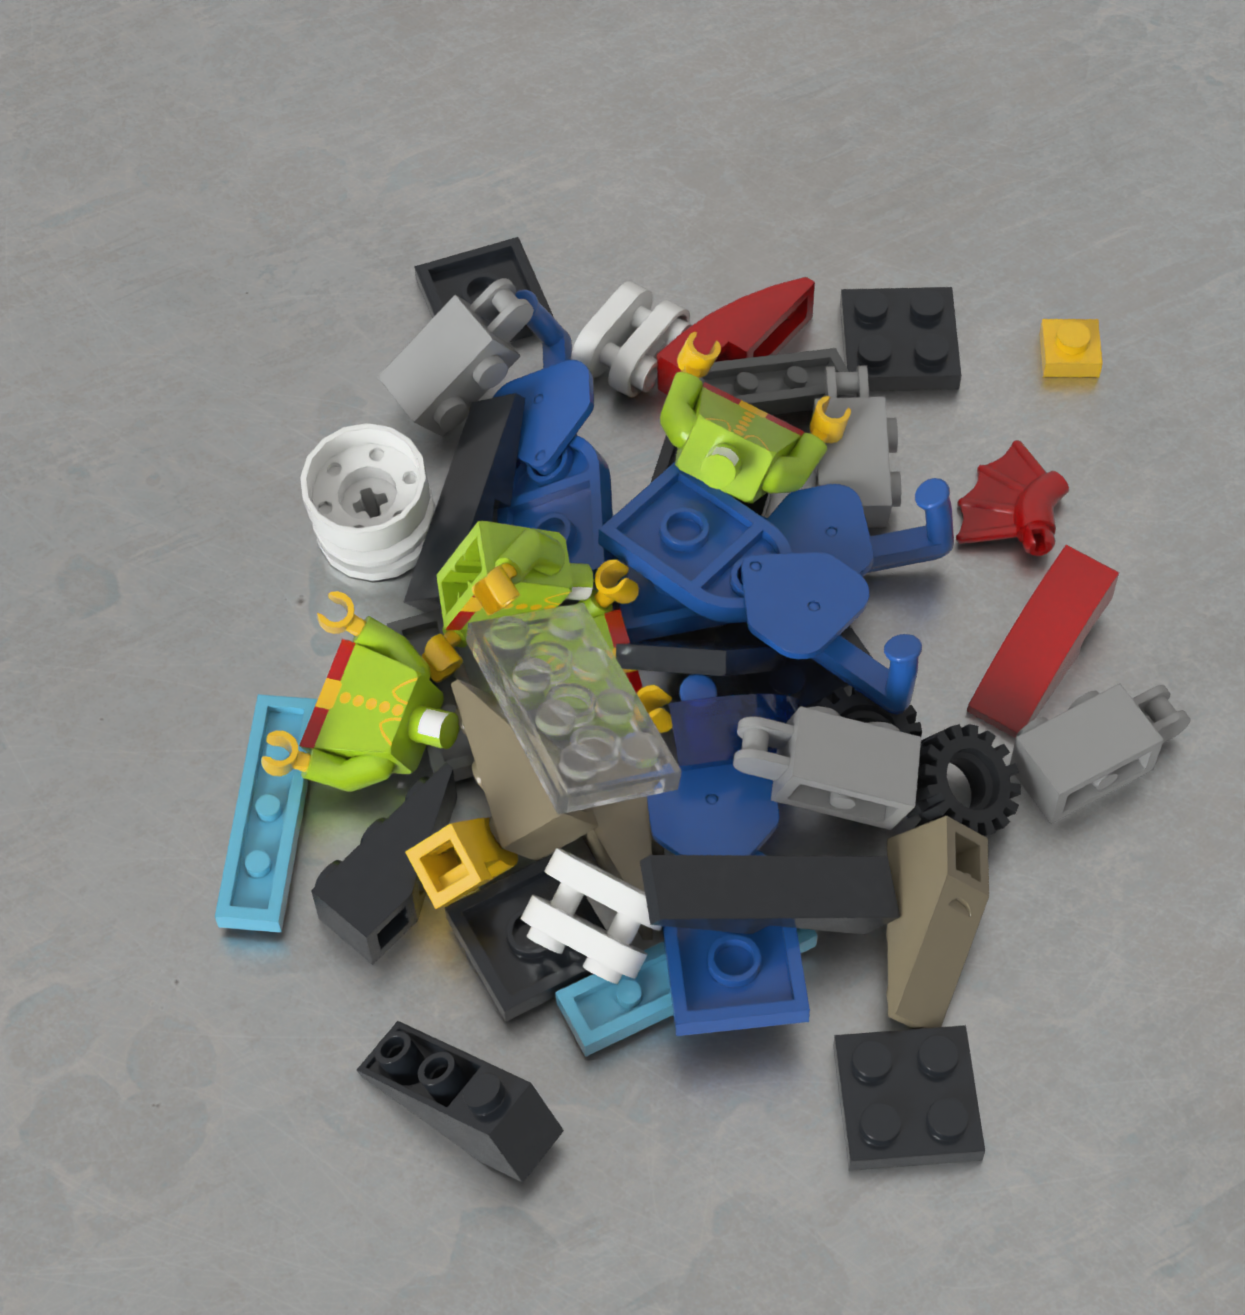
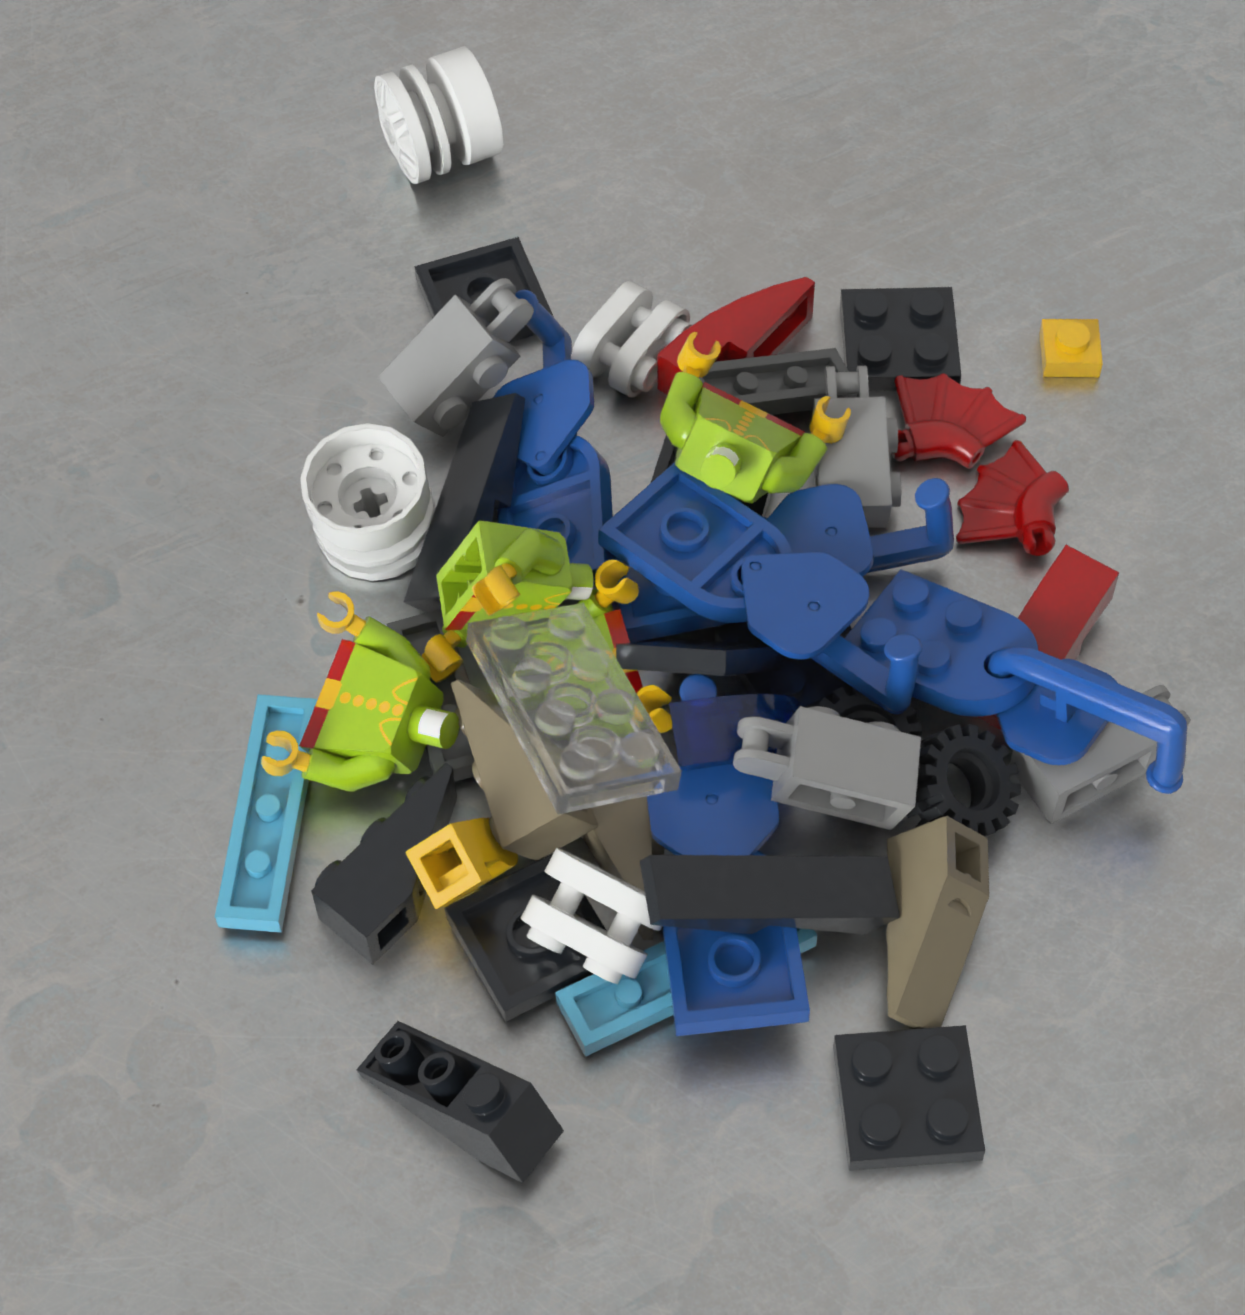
(447, 112): none -> white wheel
(950, 420): none -> red arm
(990, 664): none -> blue plate

